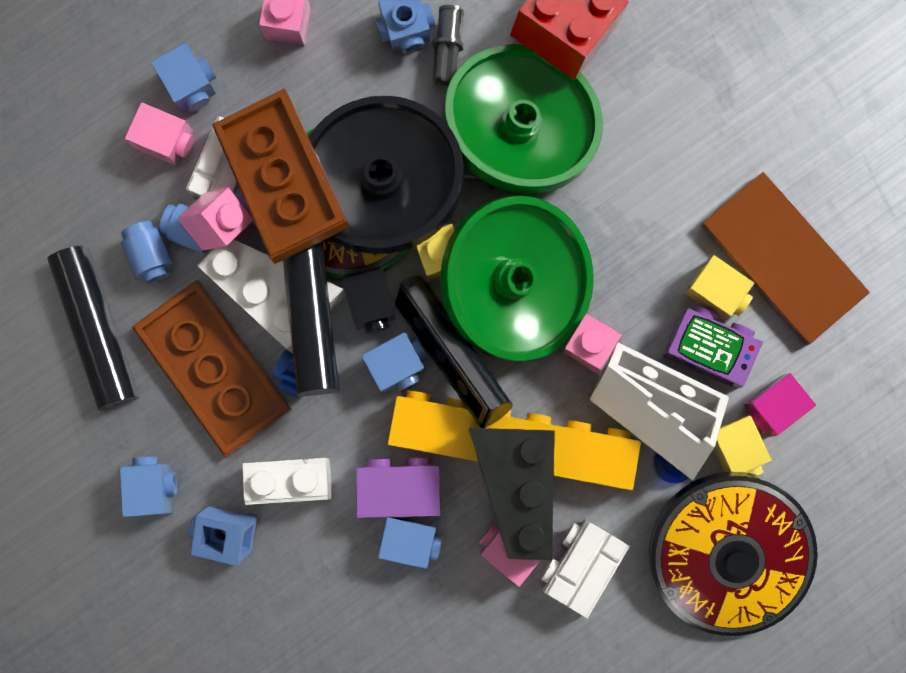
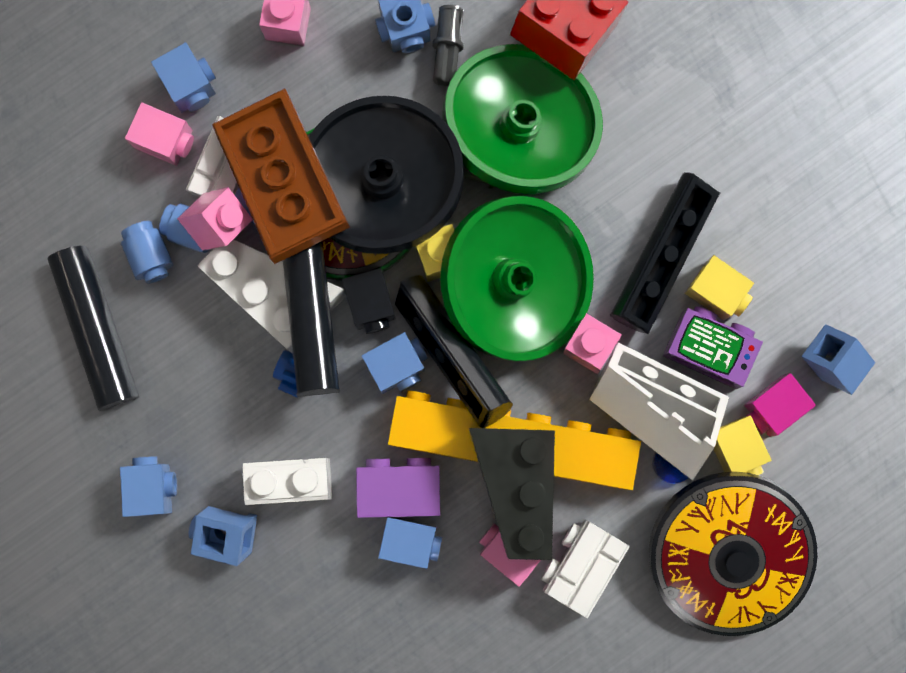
(211, 368): dark orange tile -> none
(665, 253): none -> black brick
(785, 258): dark orange tile -> none
(838, 359): none -> medium blue brick

